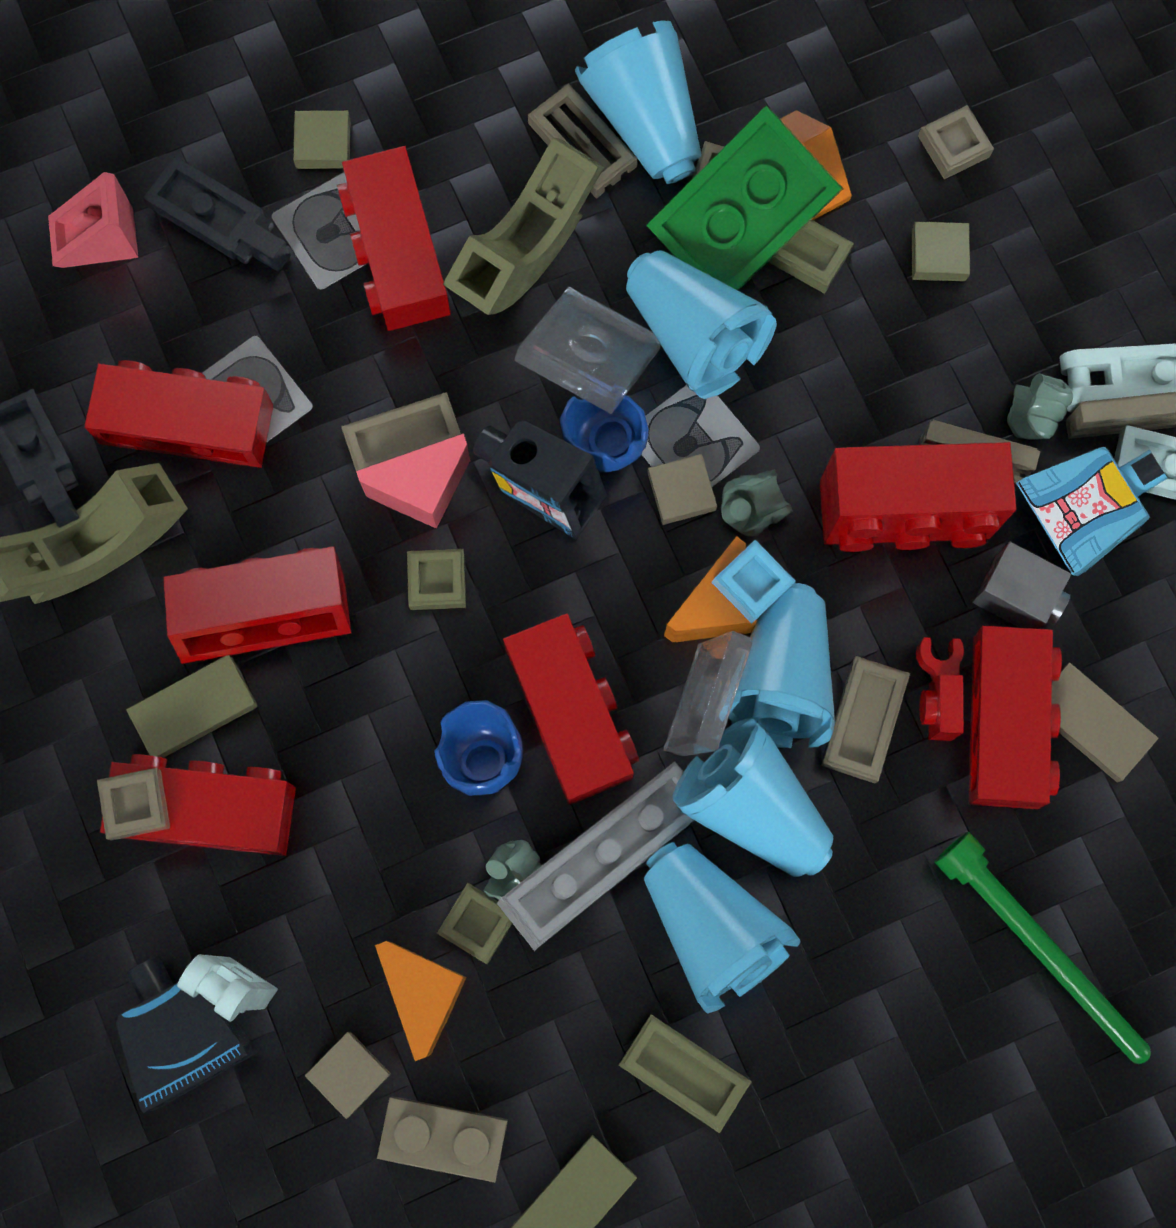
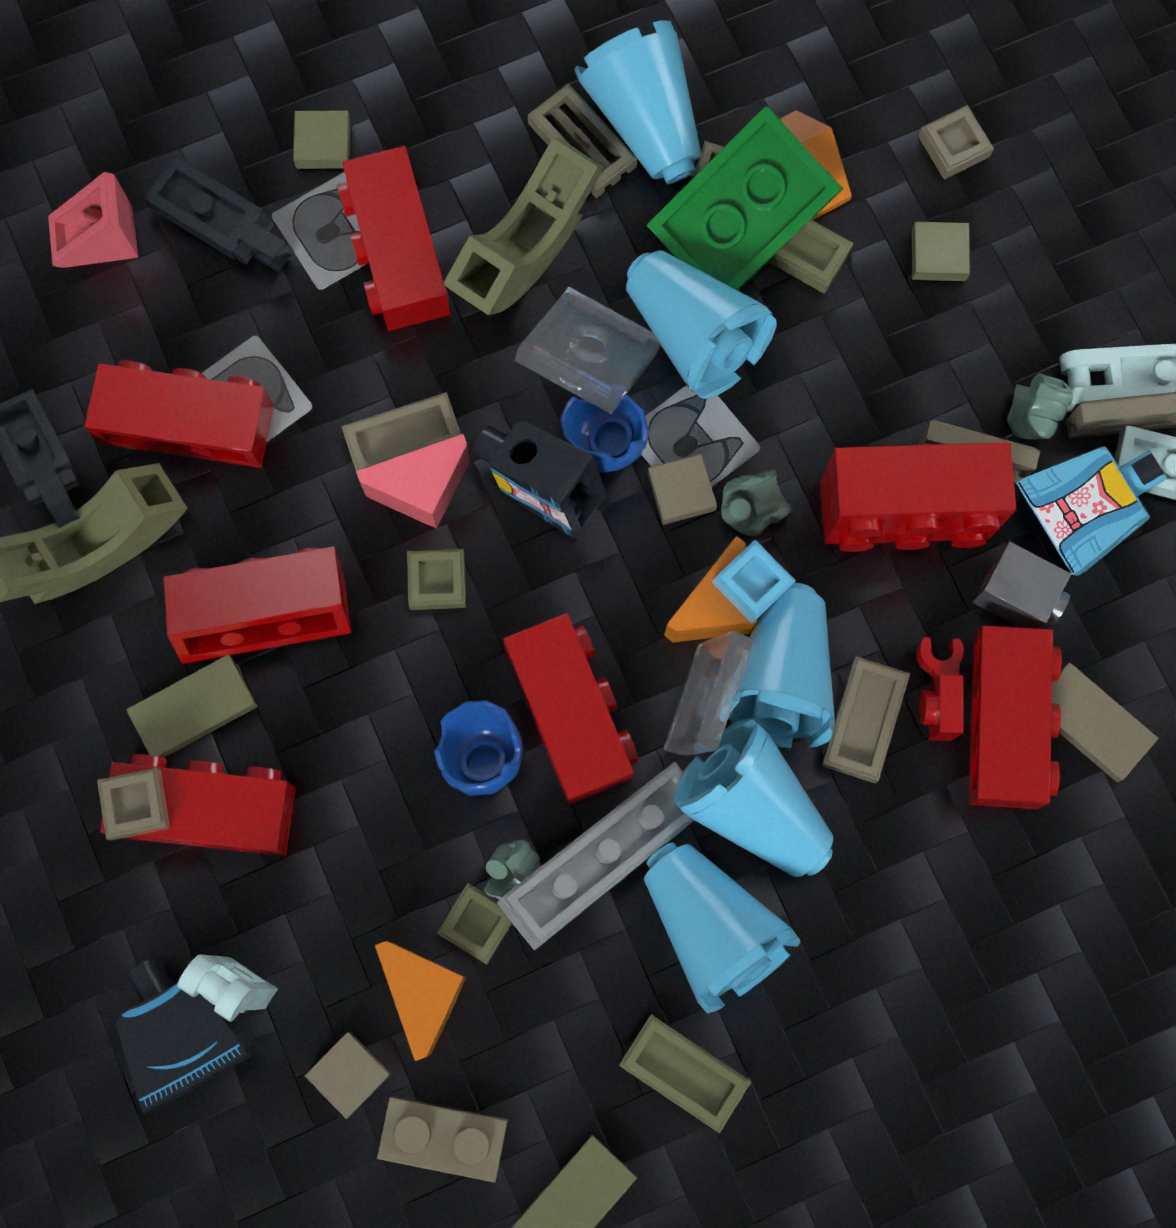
(965, 862): green piece -> none

